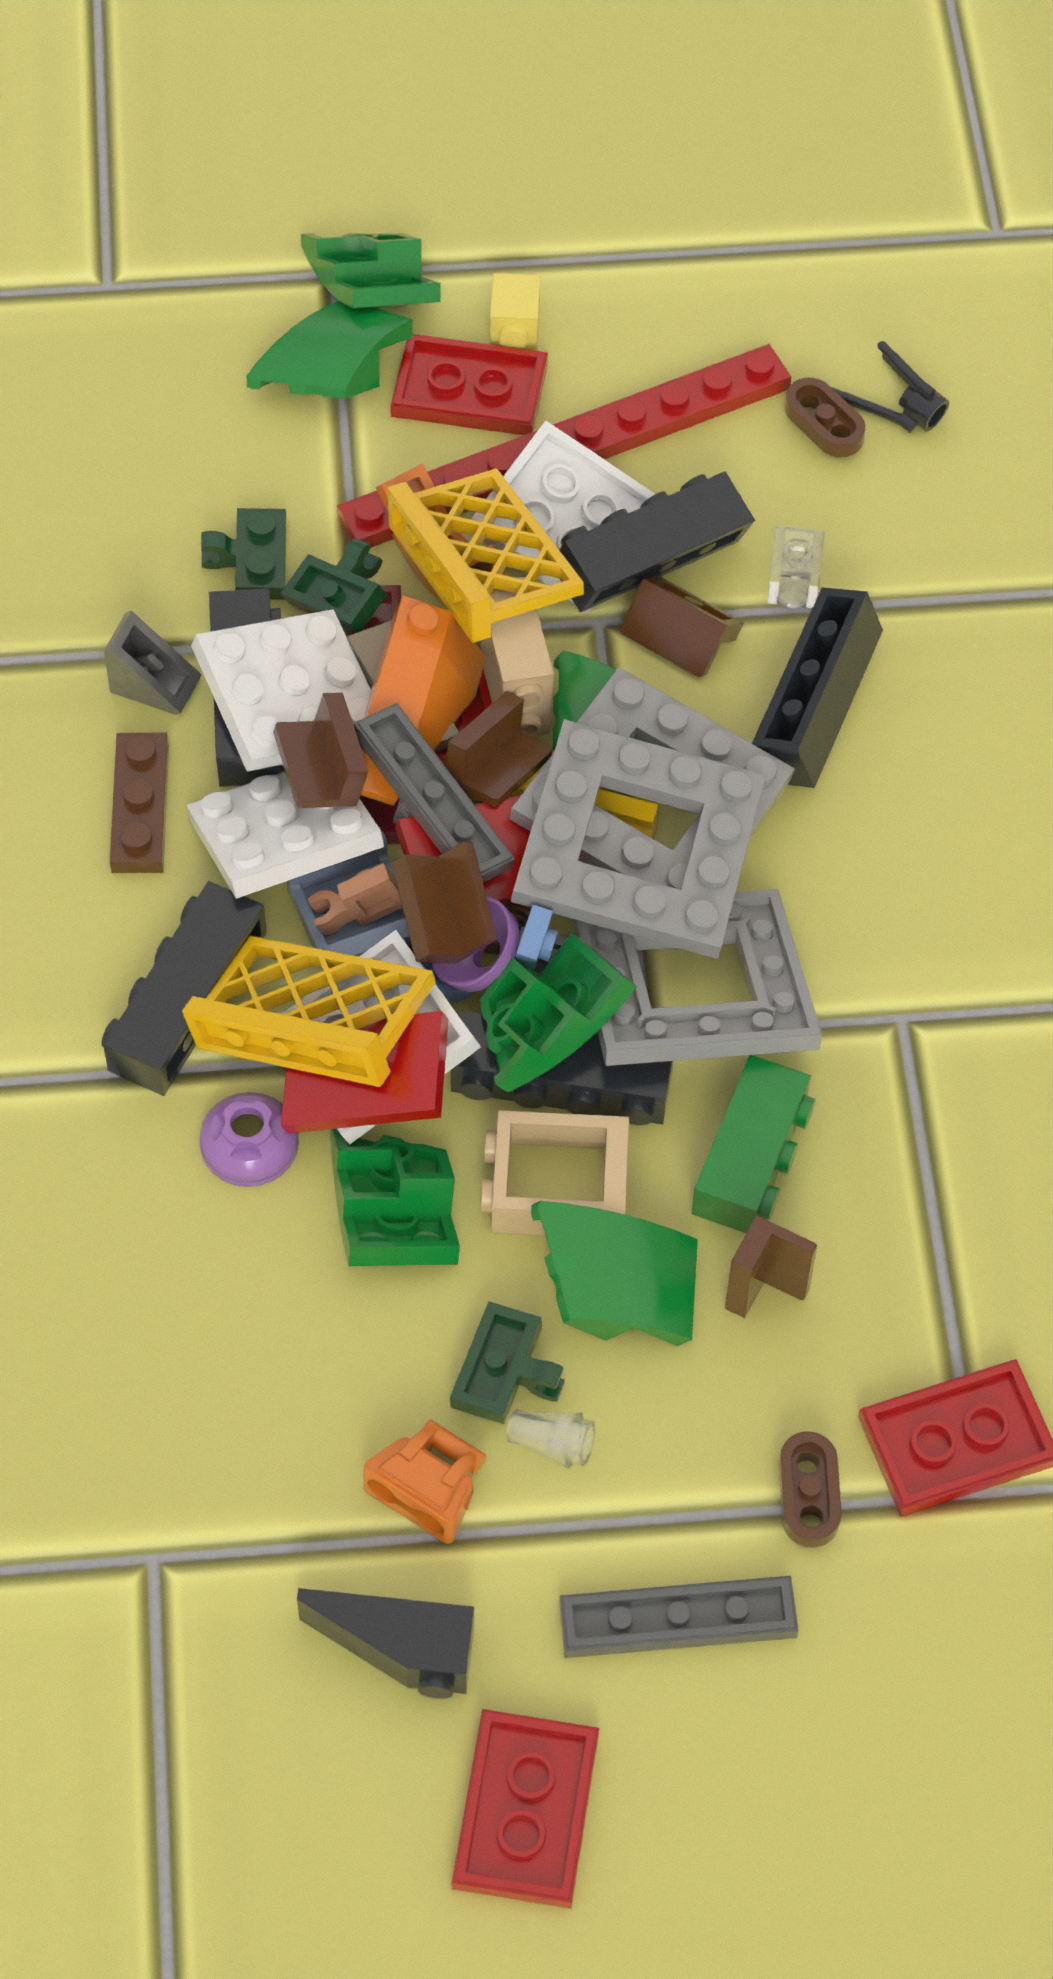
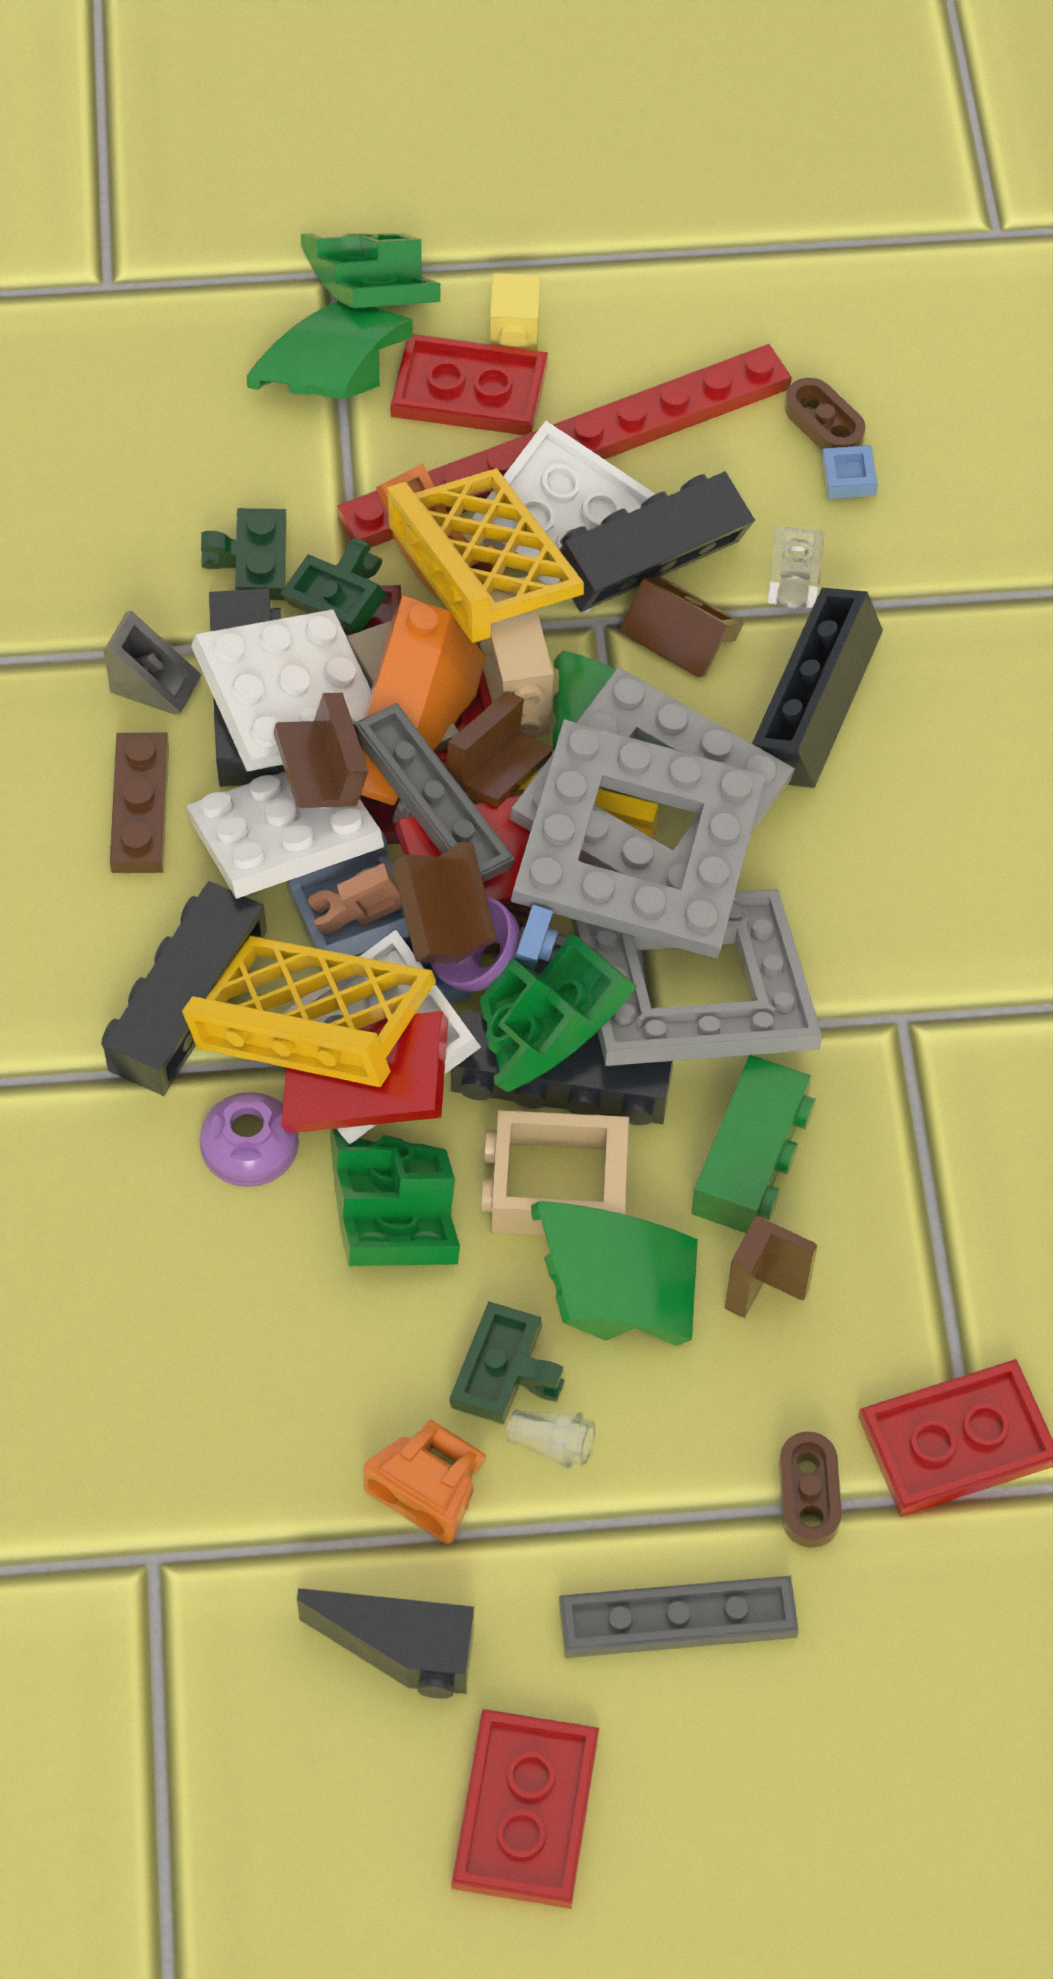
(849, 472): none -> medium blue plate
(920, 401): black plant -> none

